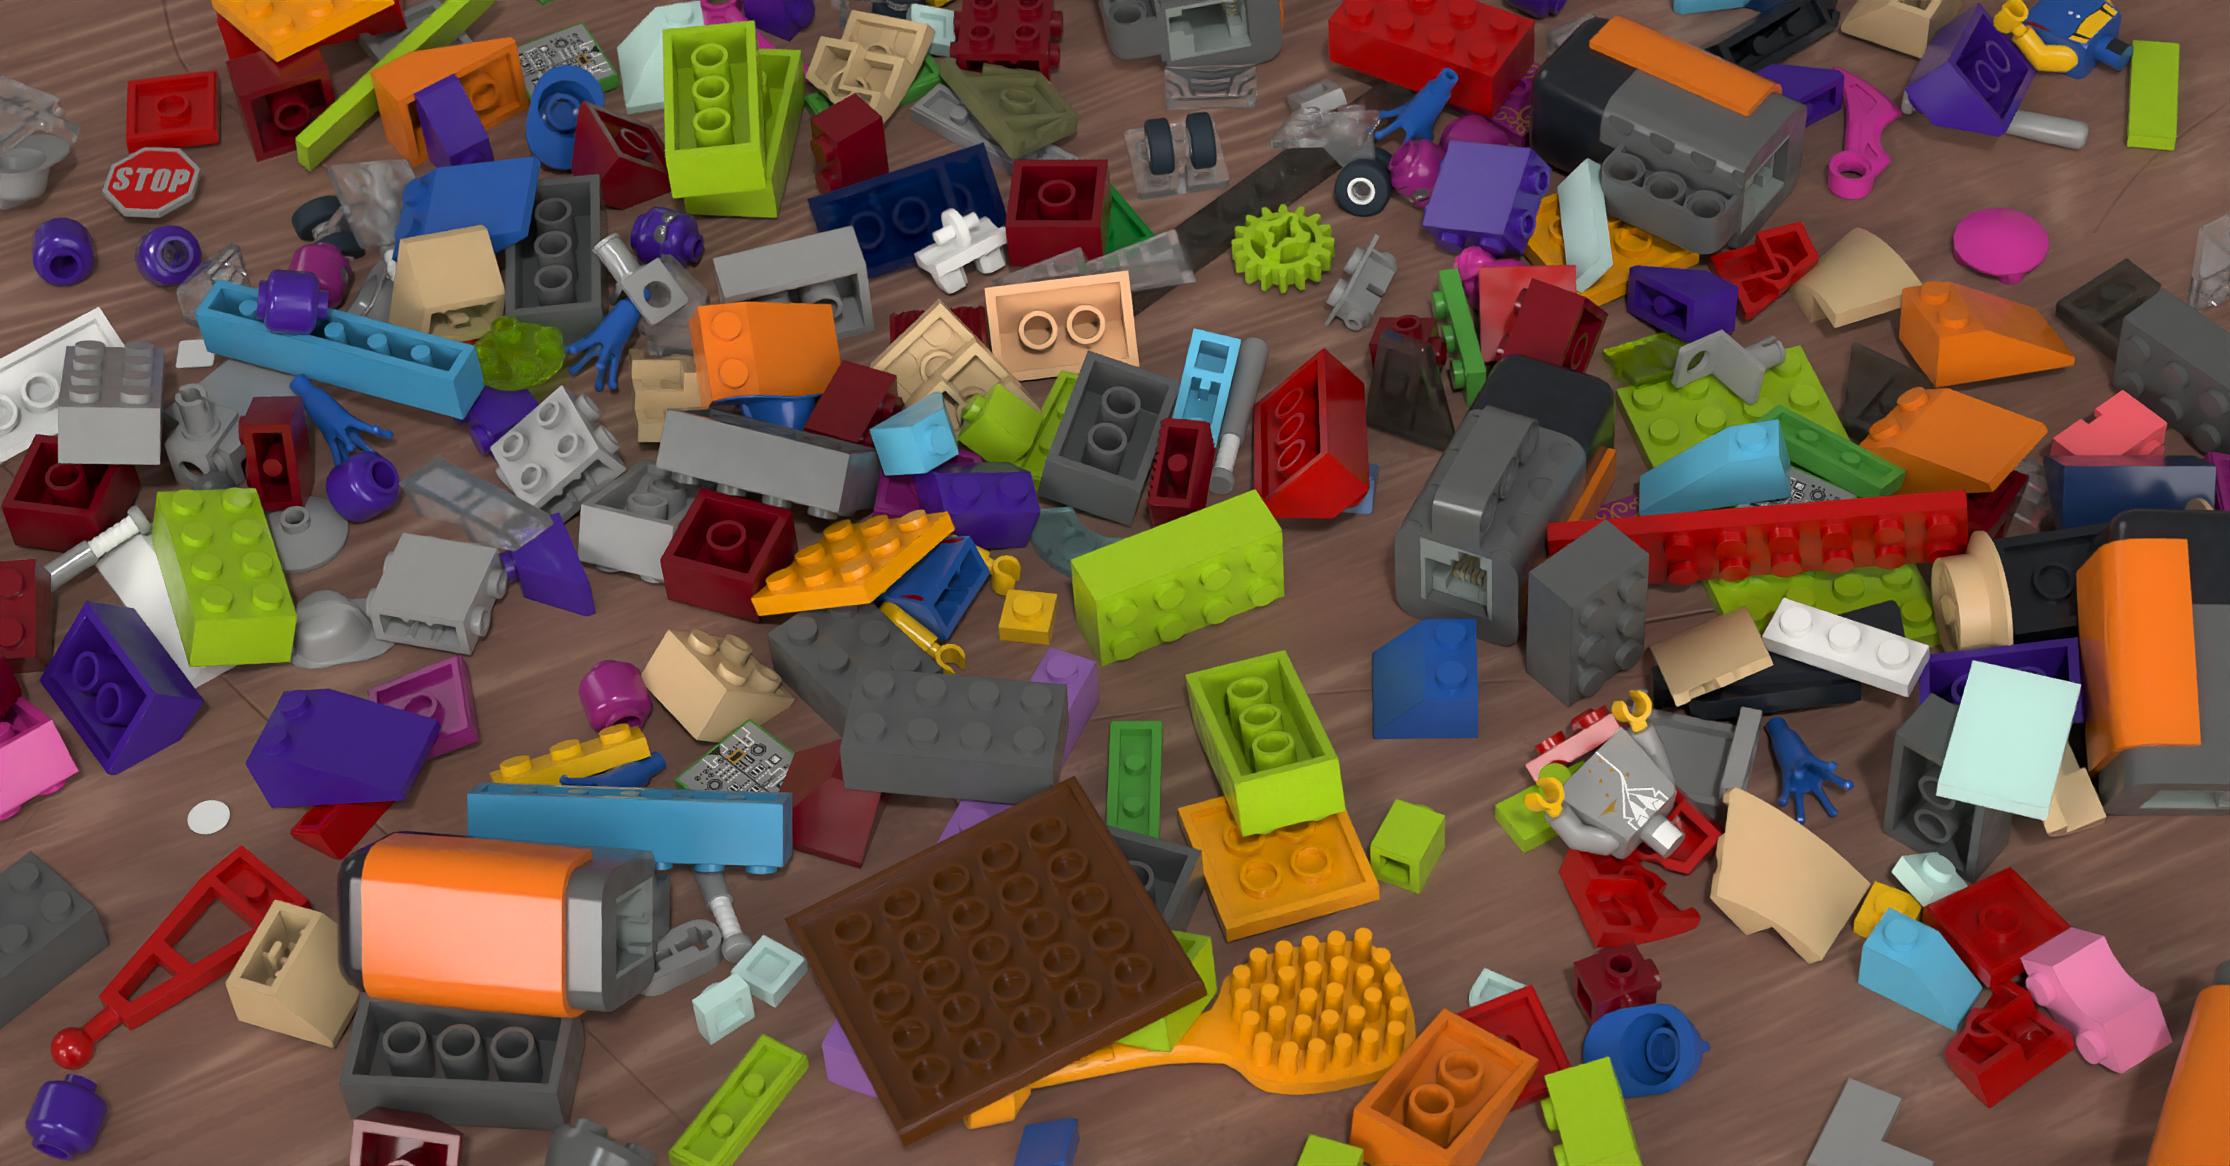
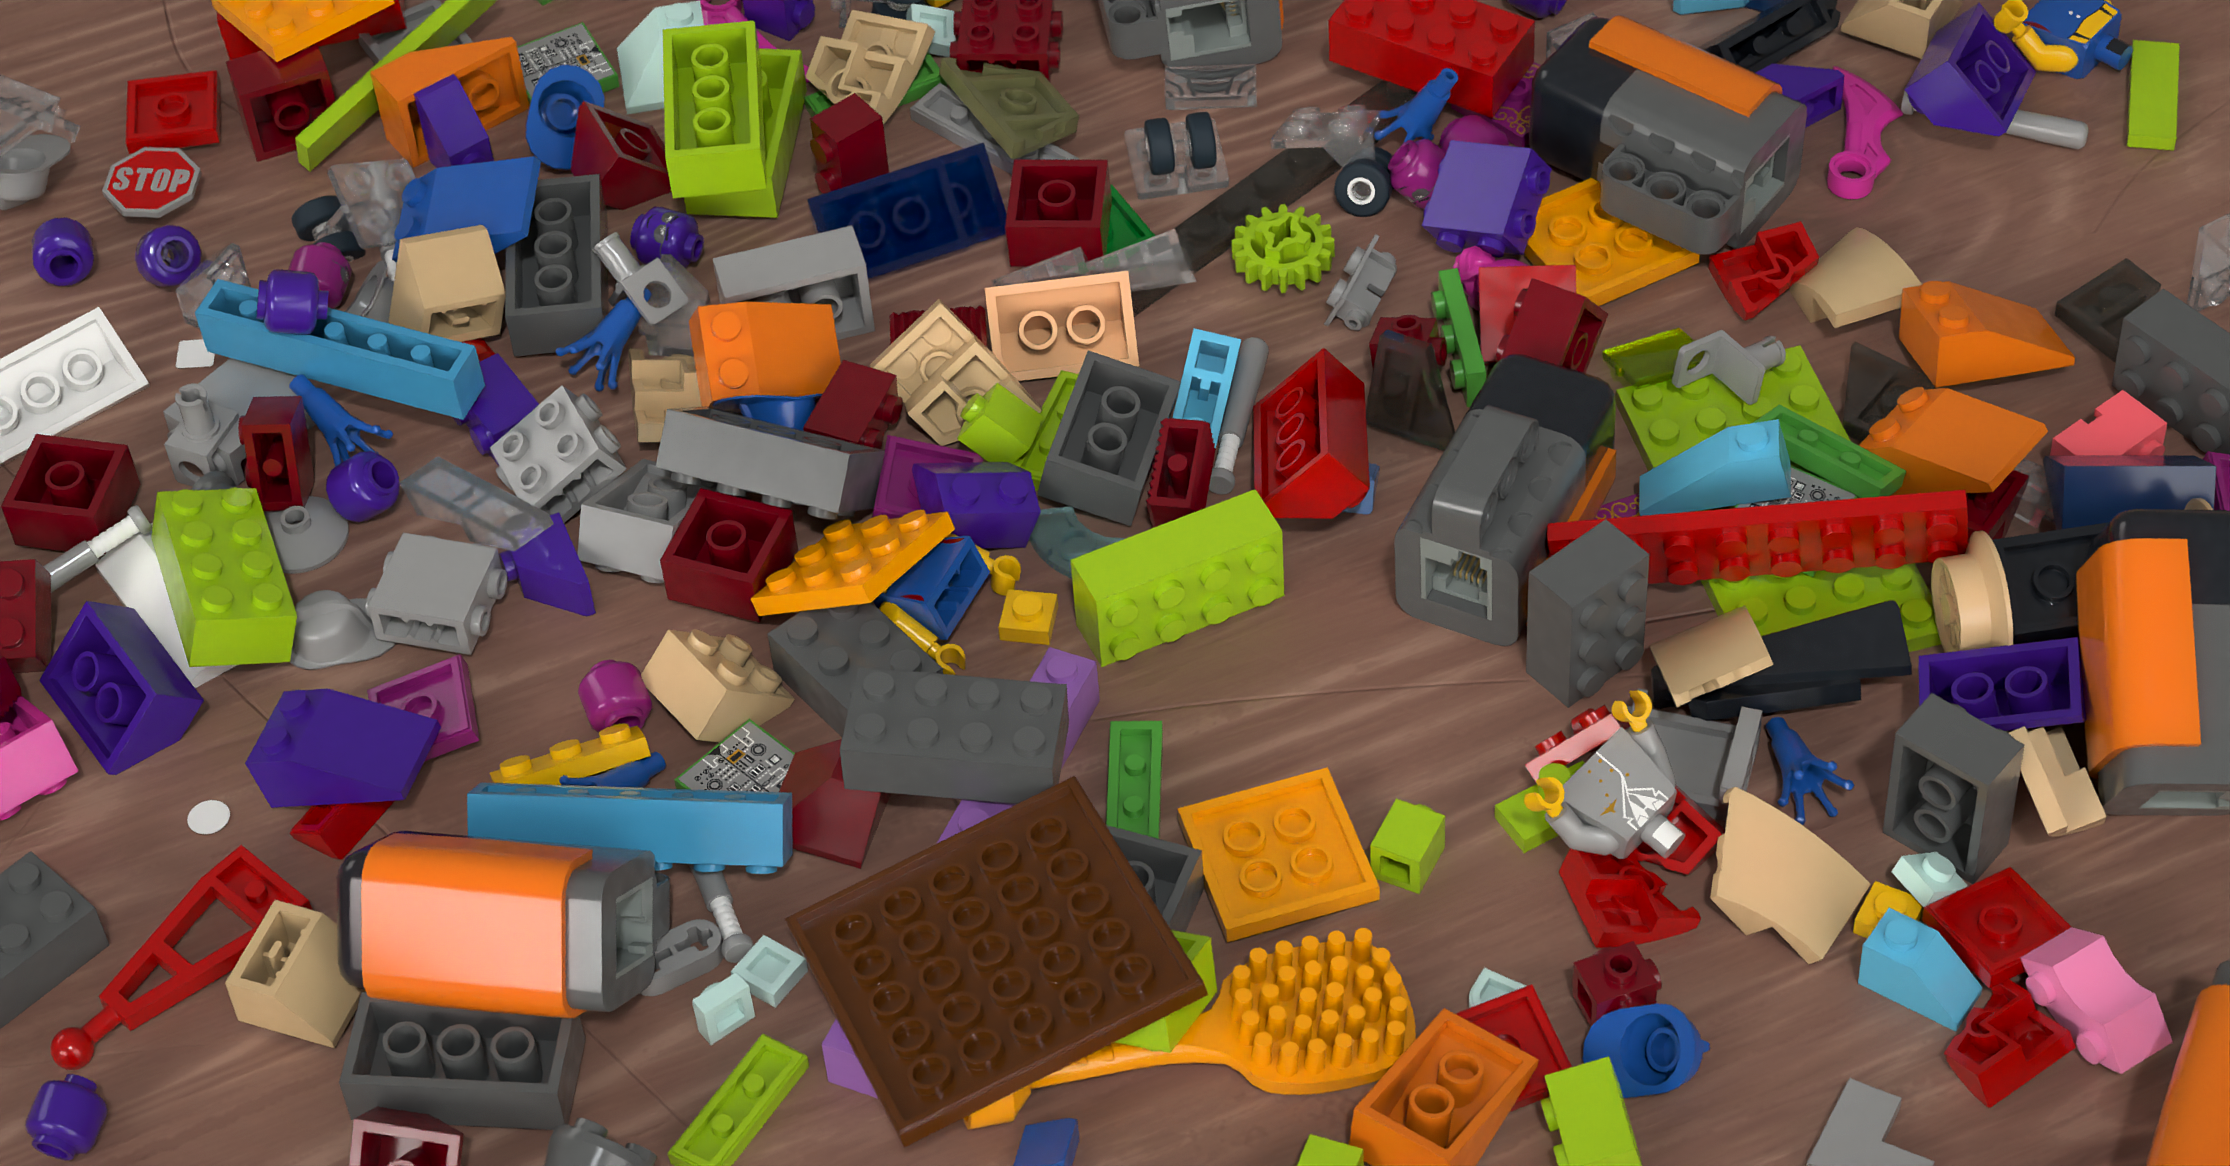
(111, 404): light grey brick -> none
(519, 354): clear neon green dish -> none
(916, 438): medium azure slope -> none
(959, 243): white hips -> none
(1265, 743): lime brick -> none
(1323, 95): light grey plate -> none
(1427, 682): blue slope -> none
(1585, 224): light aqua tile -> none
(1682, 301): dark purple slope -> none
(1846, 647): white plate -> none
(2000, 243): dark pink dish -> none
(2008, 740): light aqua tile -> none

